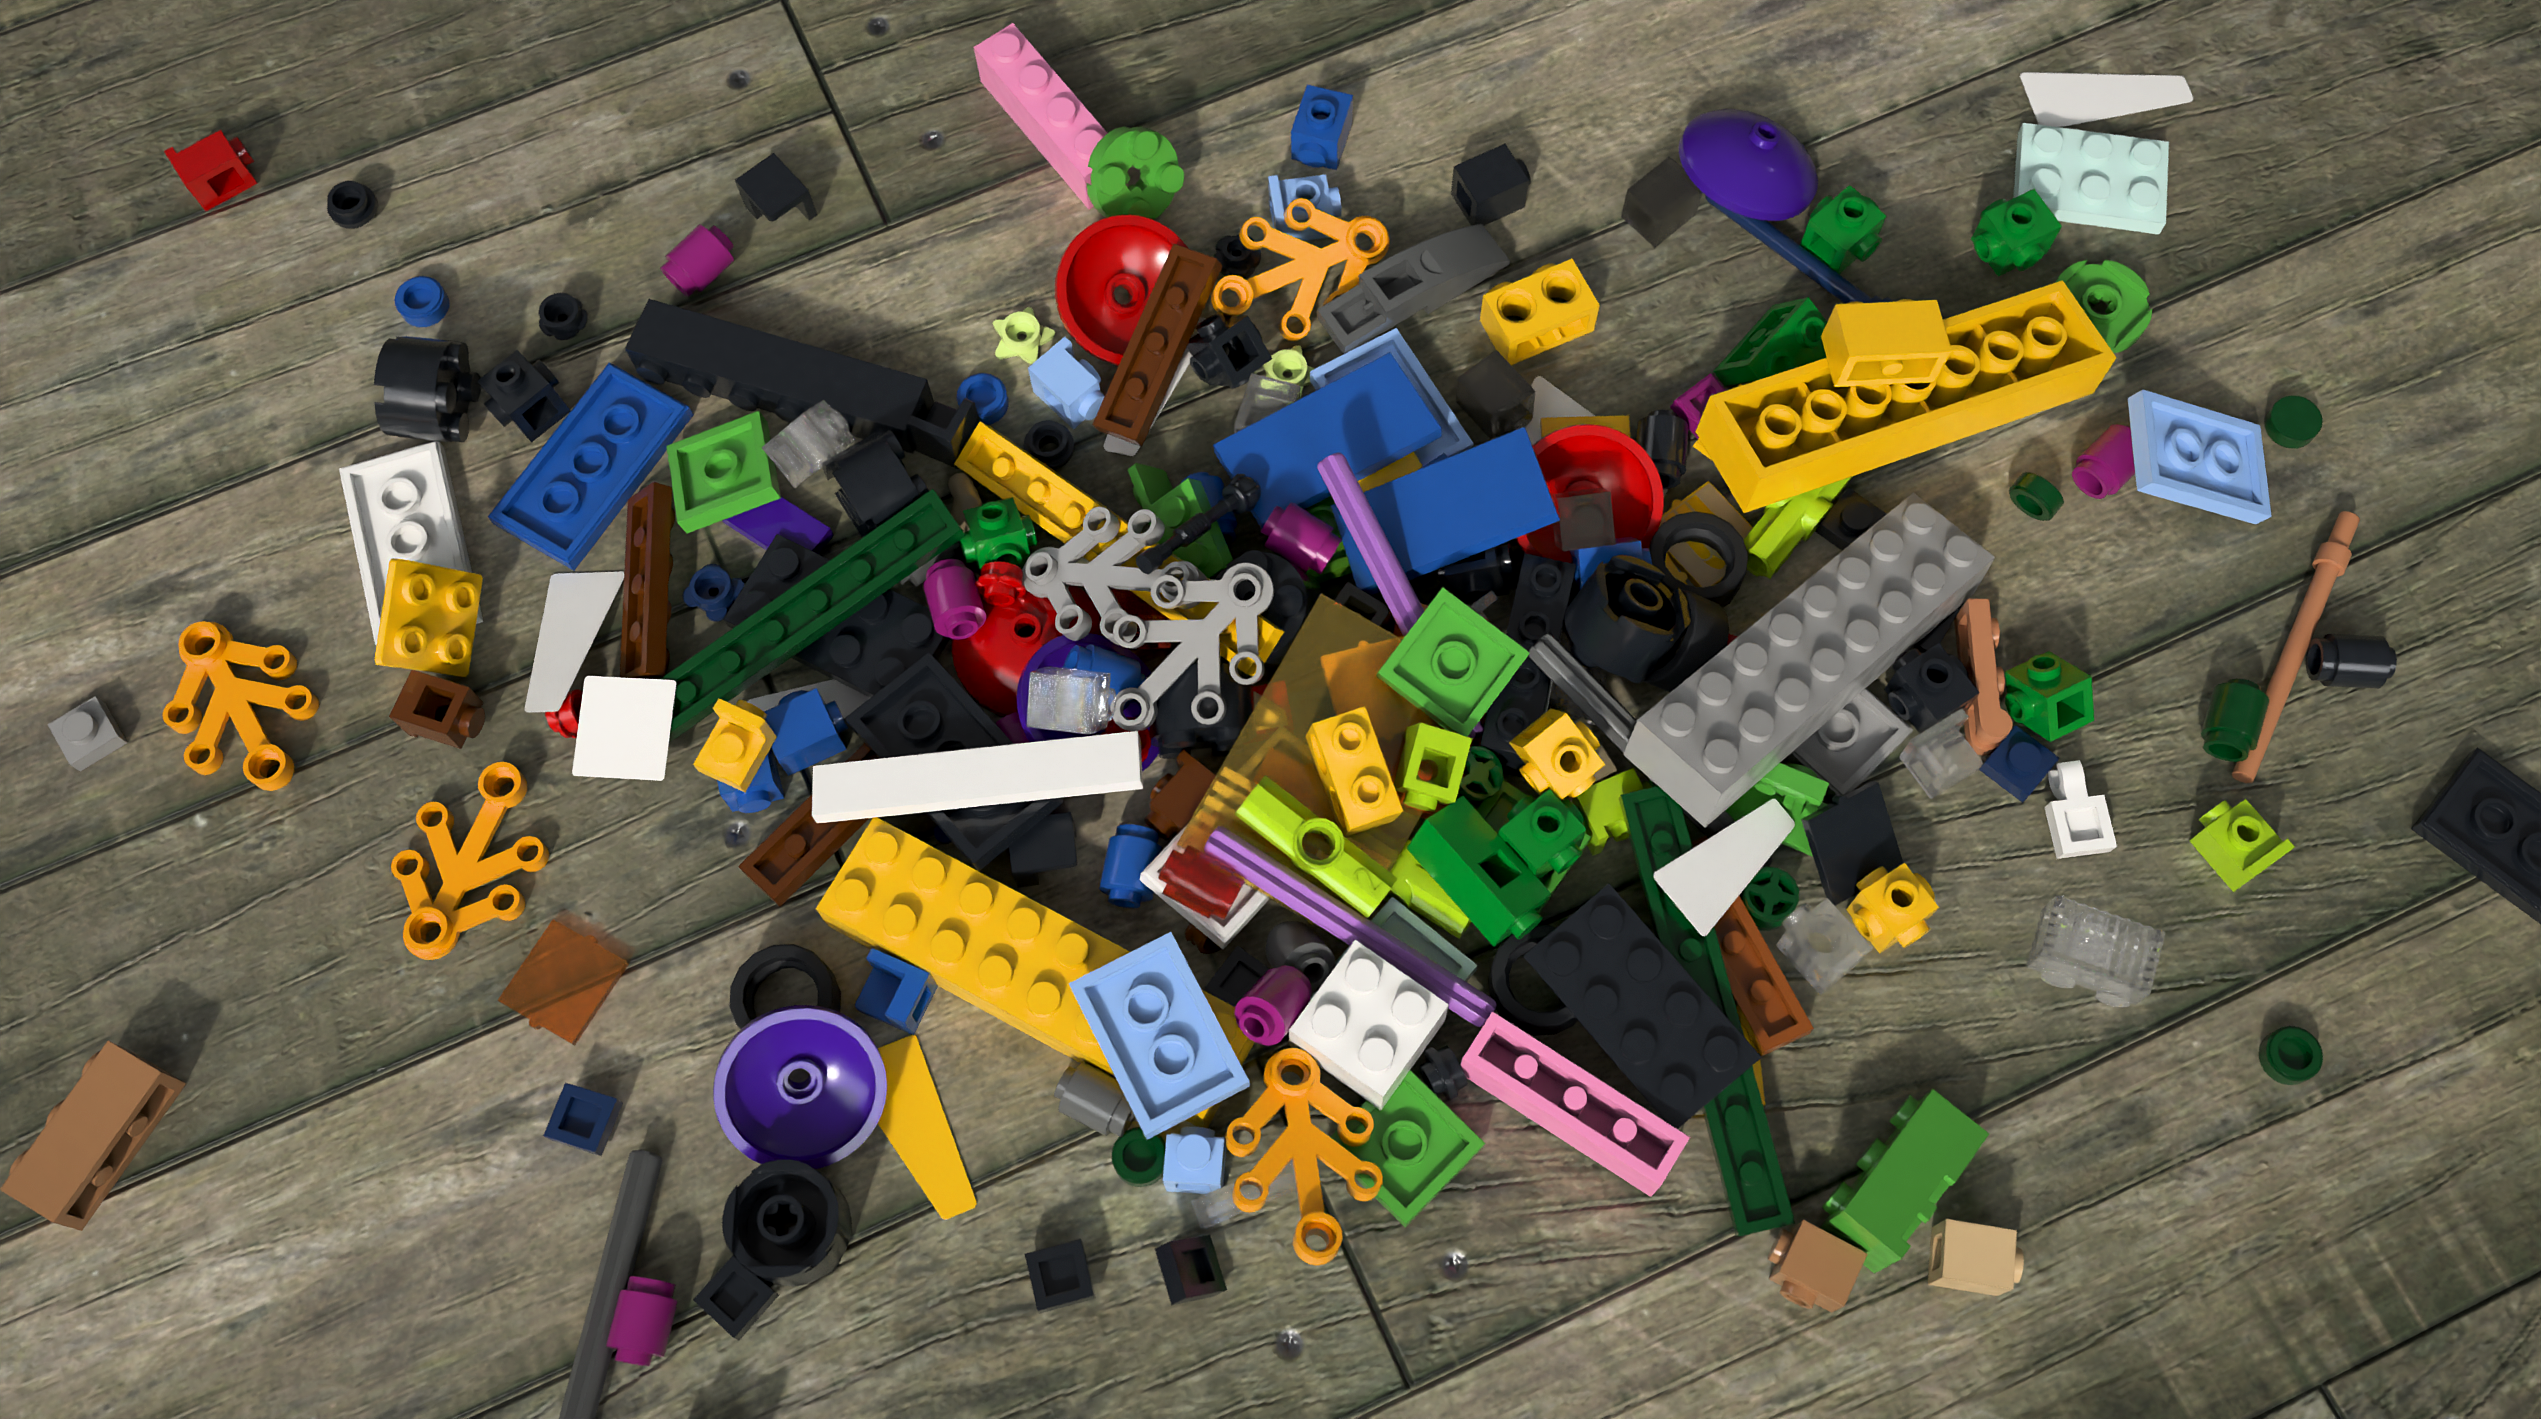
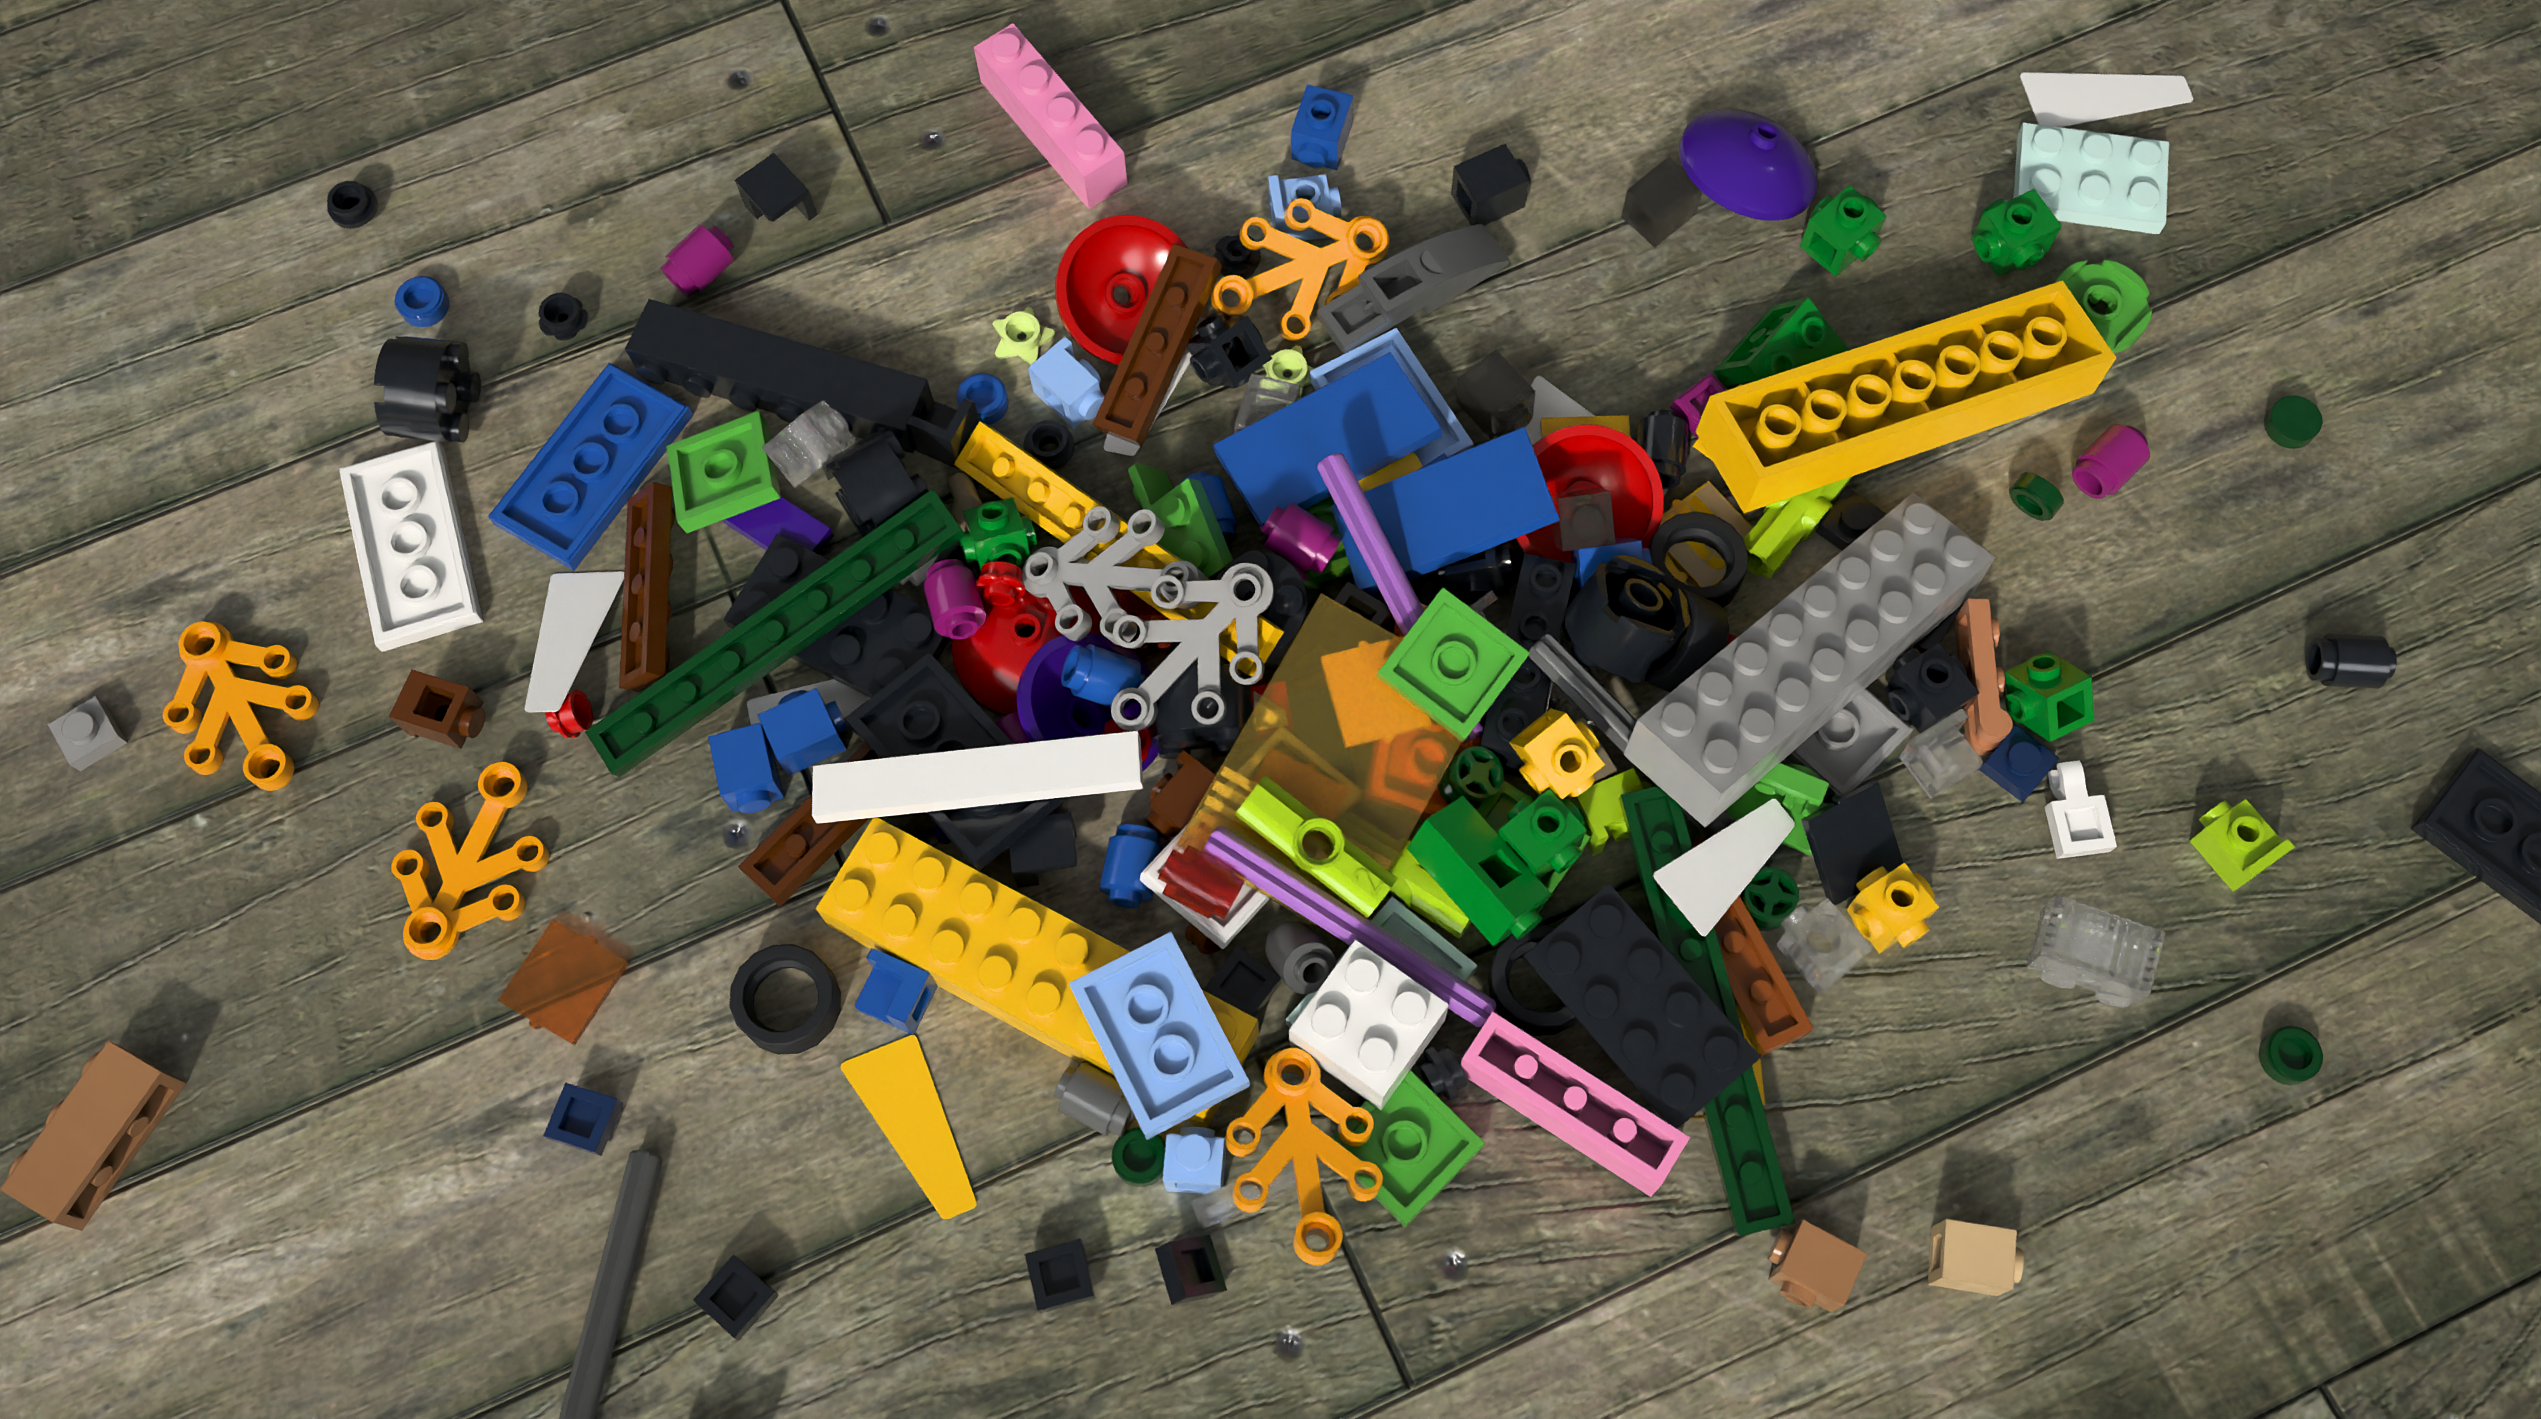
(213, 168): red brick -> none
(428, 618): yellow bracket -> none
(518, 387): black brick -> none
(624, 728): white sticker -> none
(642, 1320): magenta brick -> none
(704, 581): dark blue plate -> none
(736, 744): yellow bracket -> none
(764, 1201): black brick -> none
(805, 1120): dark purple dish -> none
(1070, 700): clear brick -> none
(1158, 177): bright green plate -> none
(1237, 497): black piece -> none
(1273, 1005): magenta brick -> none
(1353, 772): yellow brick -> none
(1447, 757): lime brick -> none
(1544, 320): yellow brick -> none
(1800, 258): dark blue piece -> none
(1885, 343): yellow brick -> none
(1903, 1178): bright green wedge -> none
(2198, 457): light blue plate -> none
(2234, 719): dark green brick -> none
(2329, 564): nougat bar -> none

